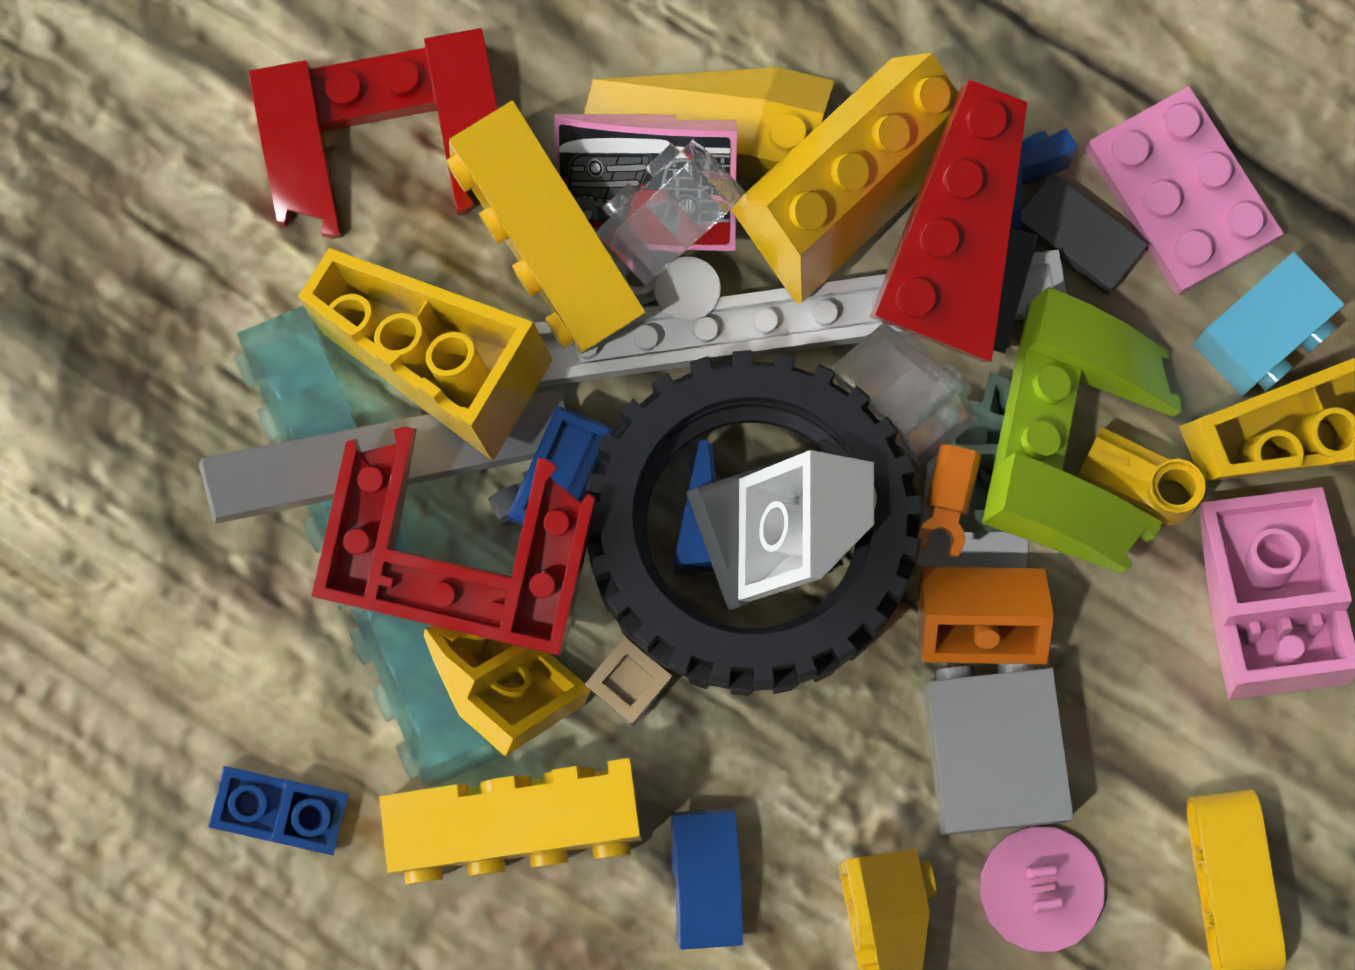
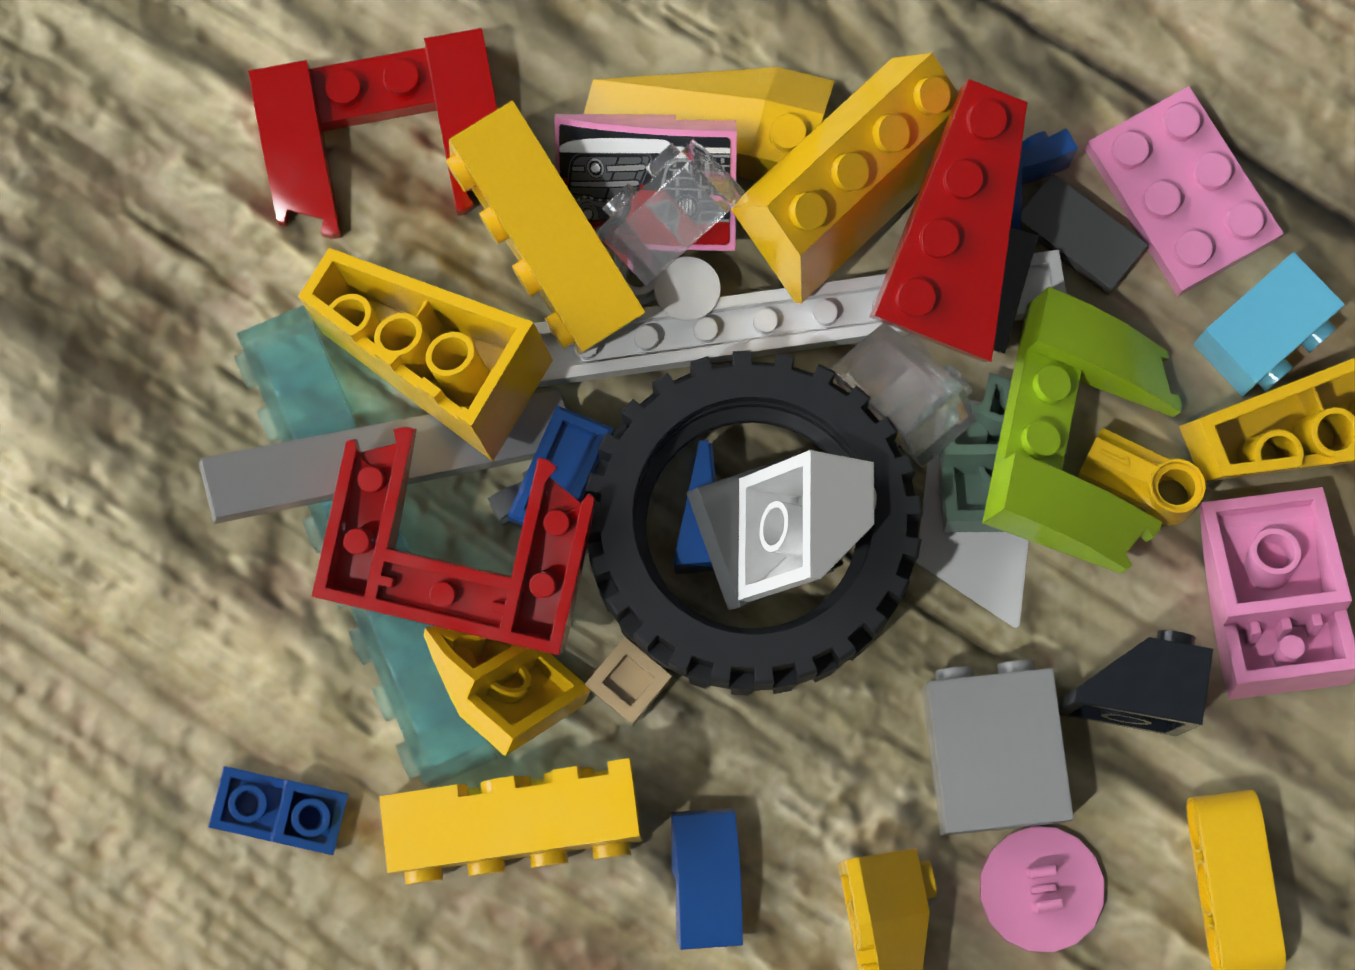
(950, 495): orange bar -> none
(984, 615): orange brick -> none
(1149, 688): none -> black slope

